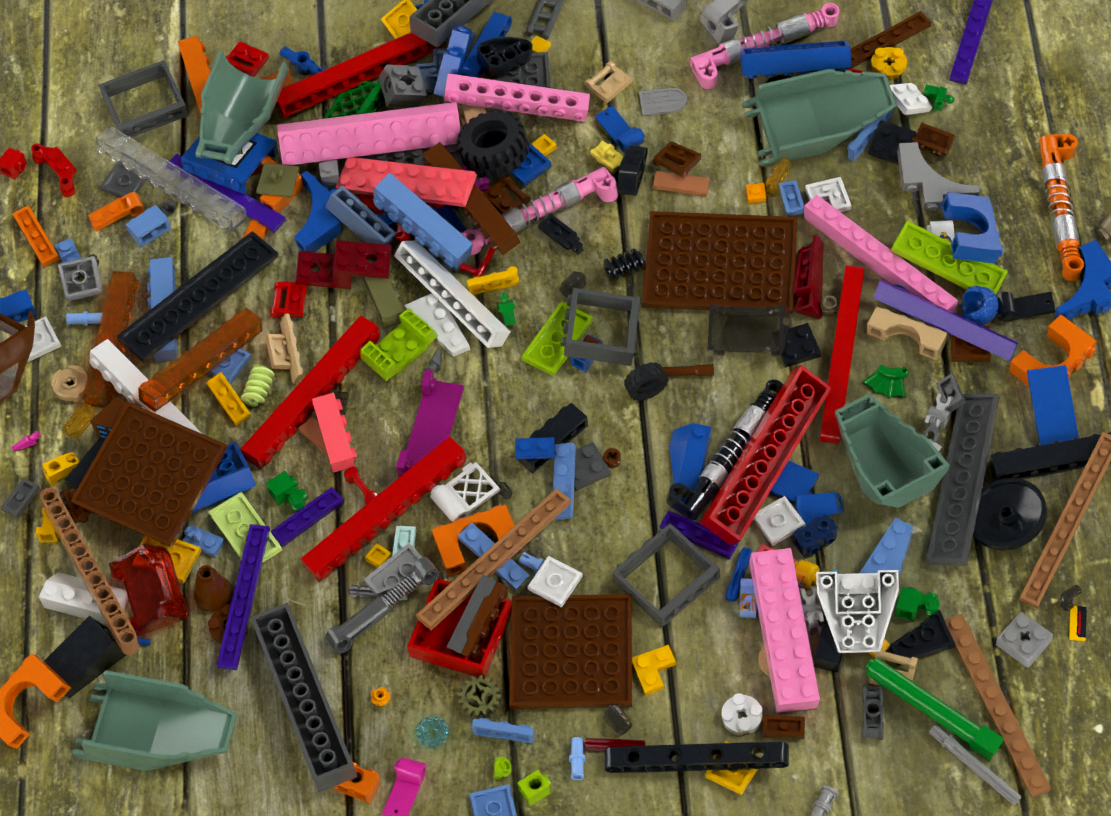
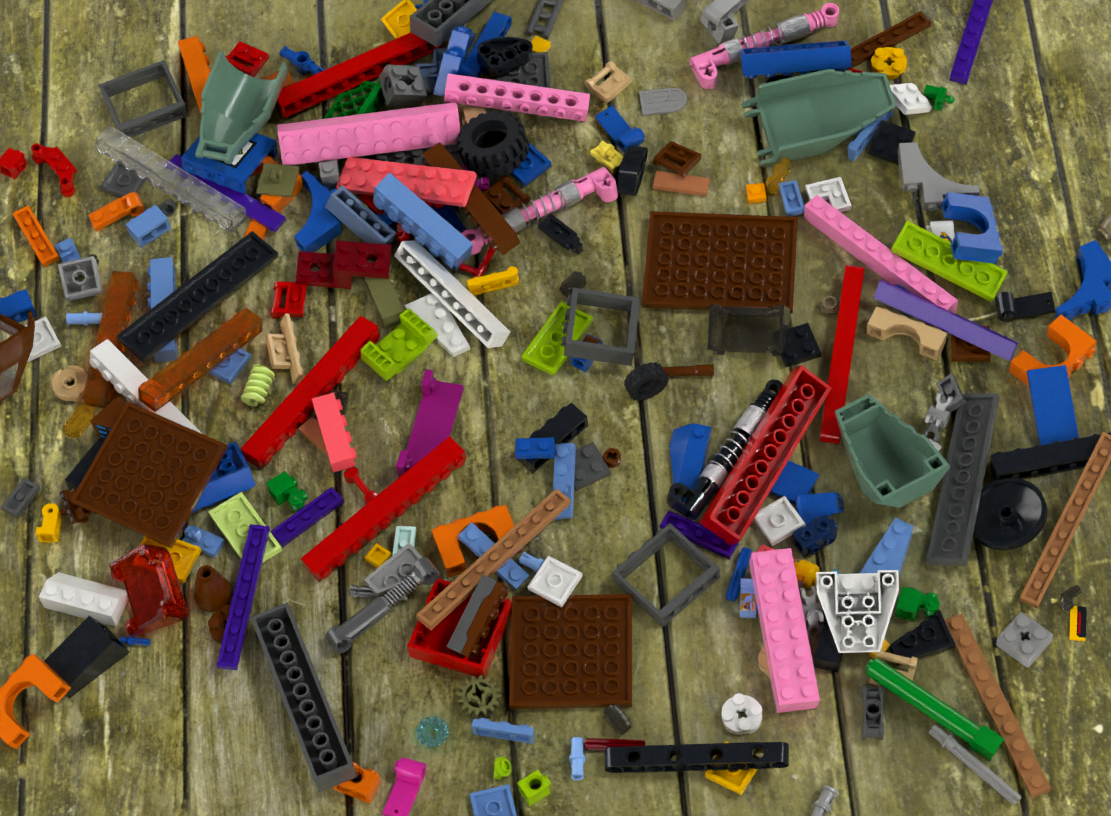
(27, 441): dark pink bar -> none
(59, 467): yellow leg -> none
(89, 571): medium nougat beam -> none
(154, 724): sand green windscreen -> none
(228, 399): yellow tile -> none
(380, 701): light orange plate -> none
(435, 362): dark grey bar -> none
(450, 500): white piece -> none
(505, 491): clear smoke arm -> none
(506, 307): green piece -> none
(544, 145): yellow plate -> none
(623, 264): black piece -> none
(649, 664): yellow plate -> none
(783, 727): reddish brown plate -> none
(809, 279): dark red wedge -> none
(888, 381): green arm -> none
(934, 139): reddish brown bracket -> none
(979, 304): blue hair -> none
(1053, 150): orange piece -> none

